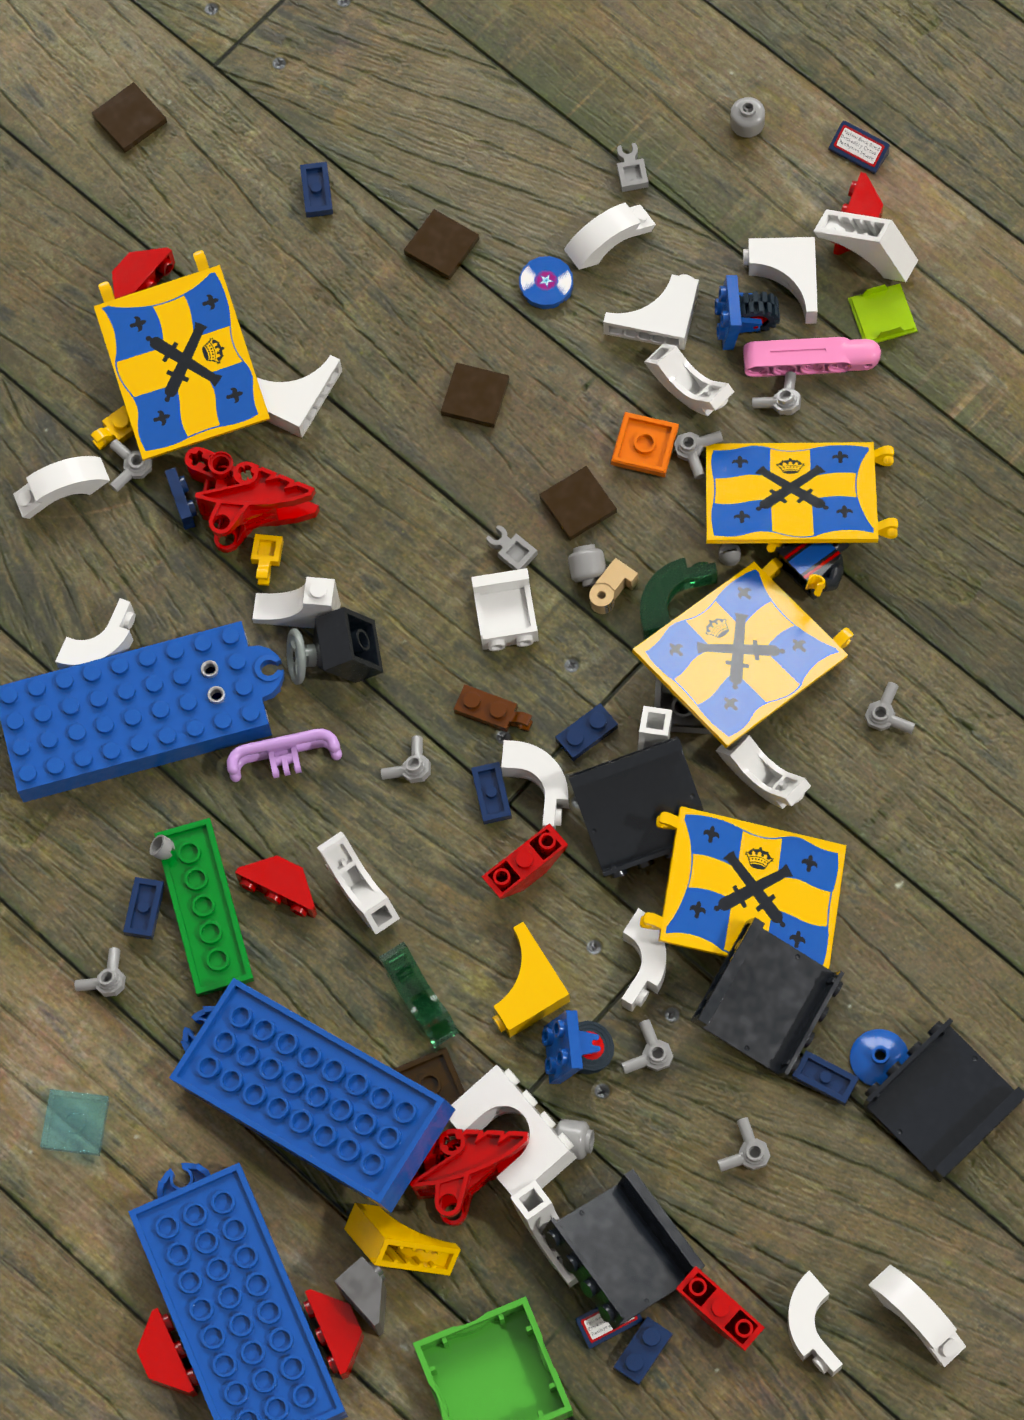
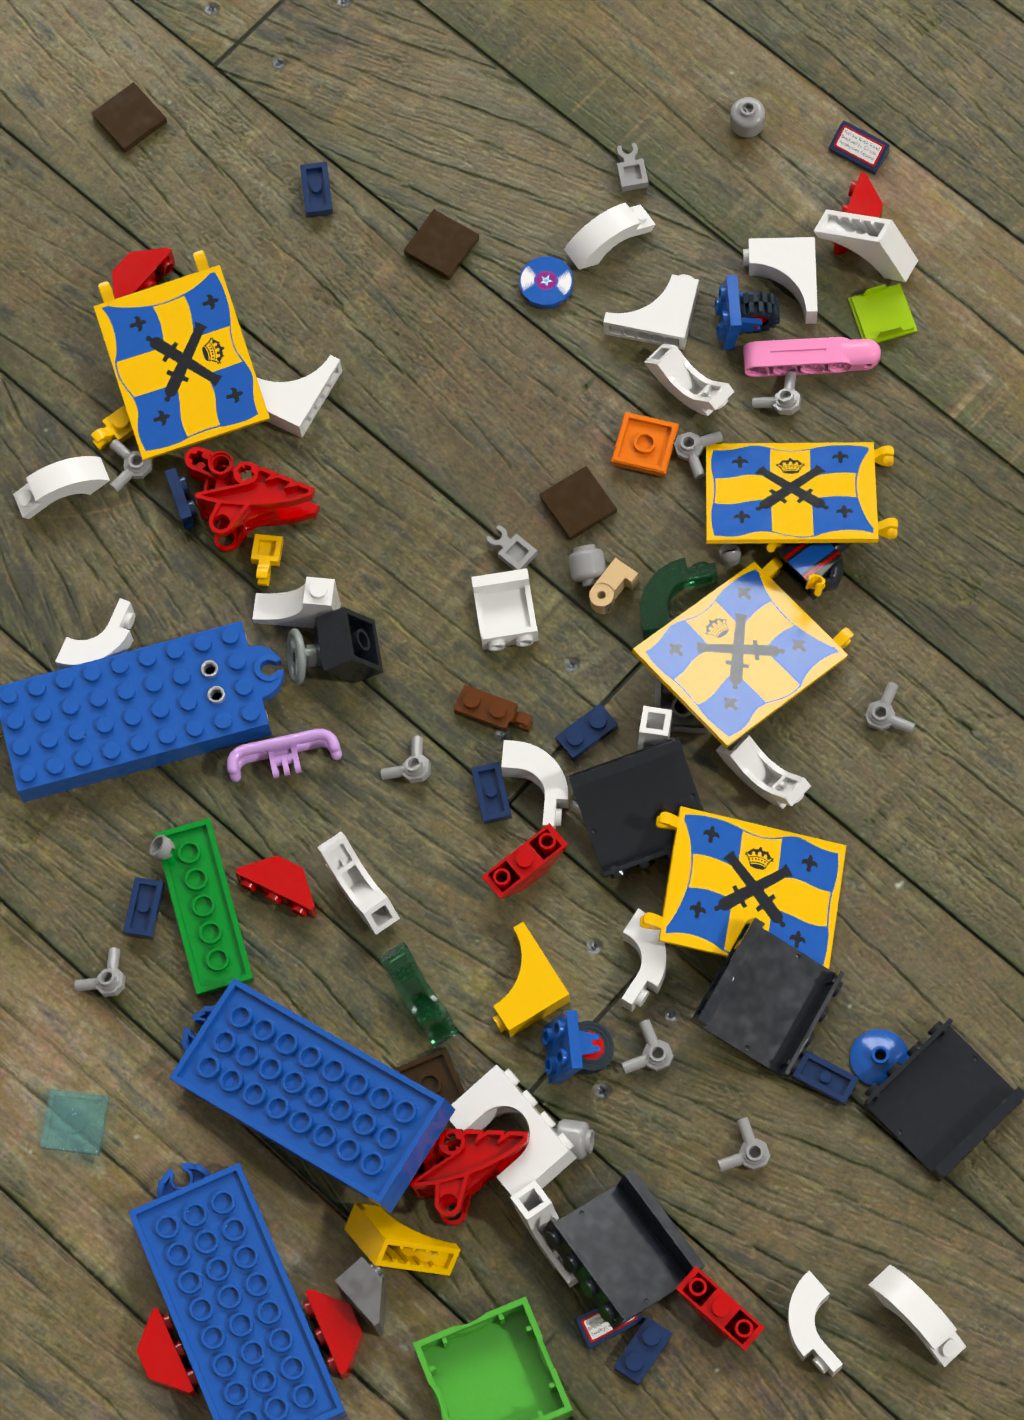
(475, 395): dark brown tile -> none

